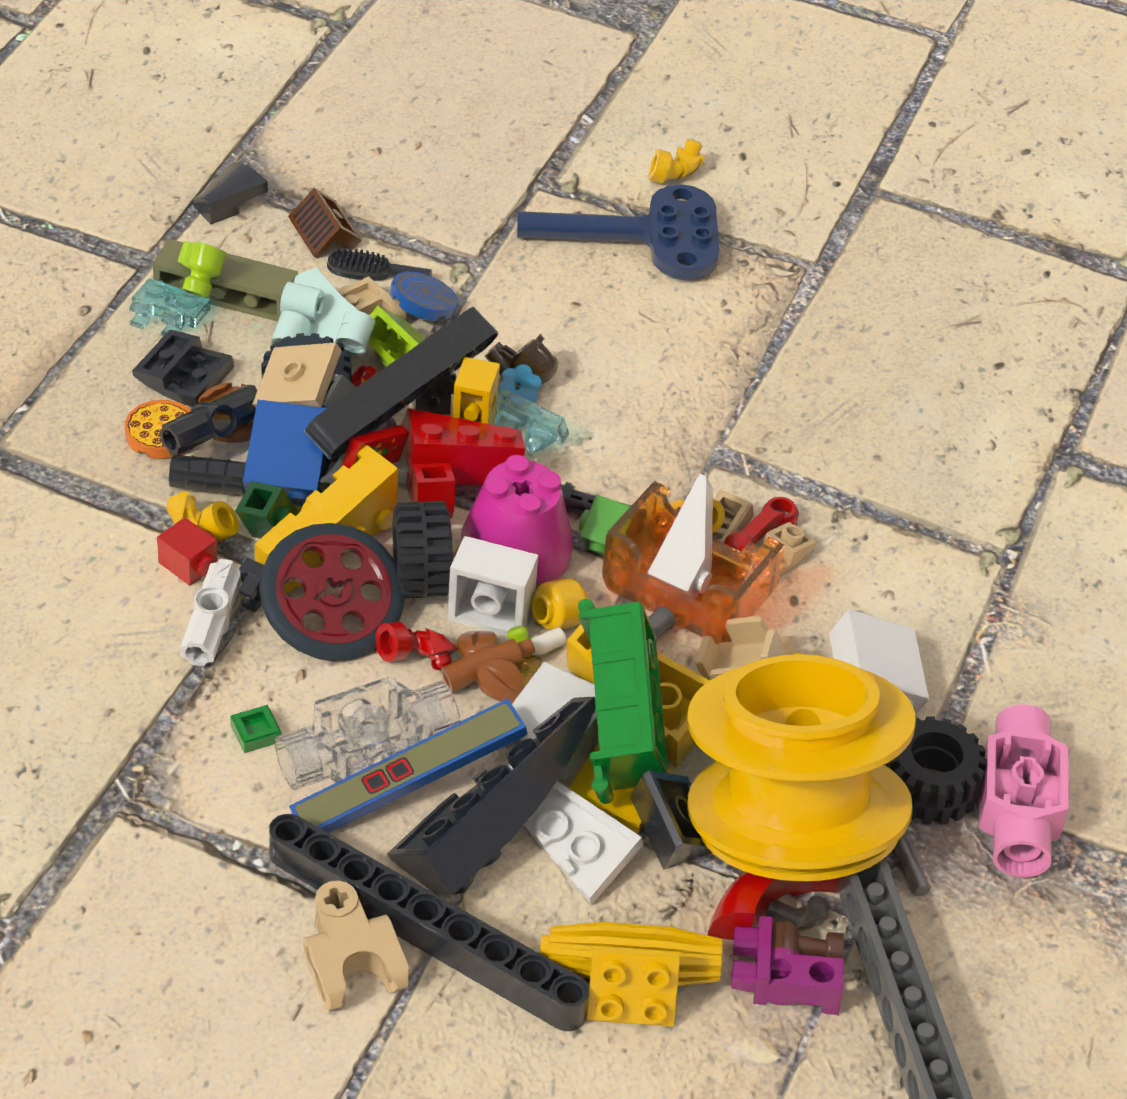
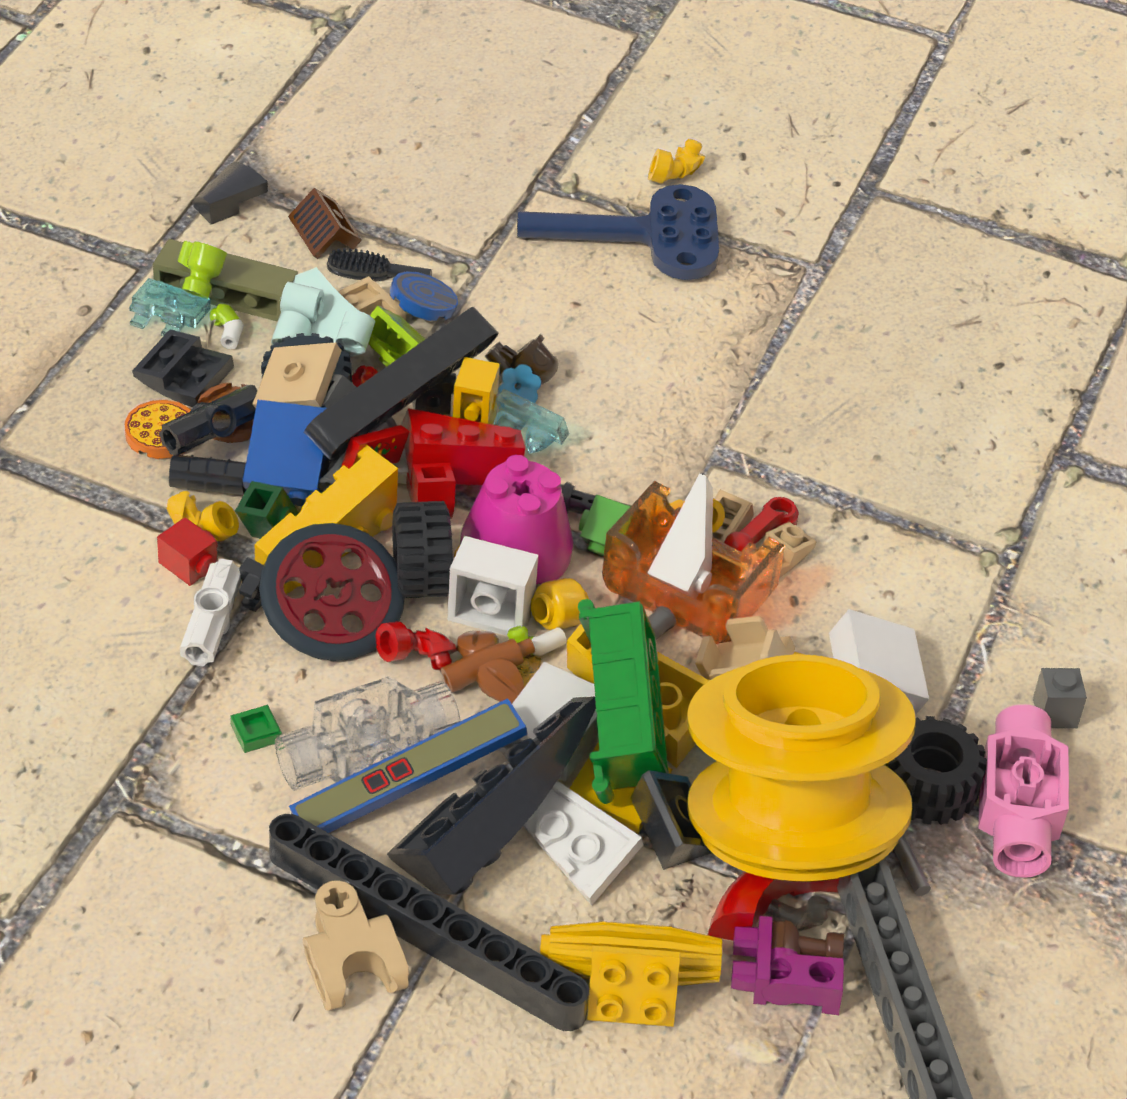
(233, 325): none -> arm
(1061, 696): none -> dark grey brick

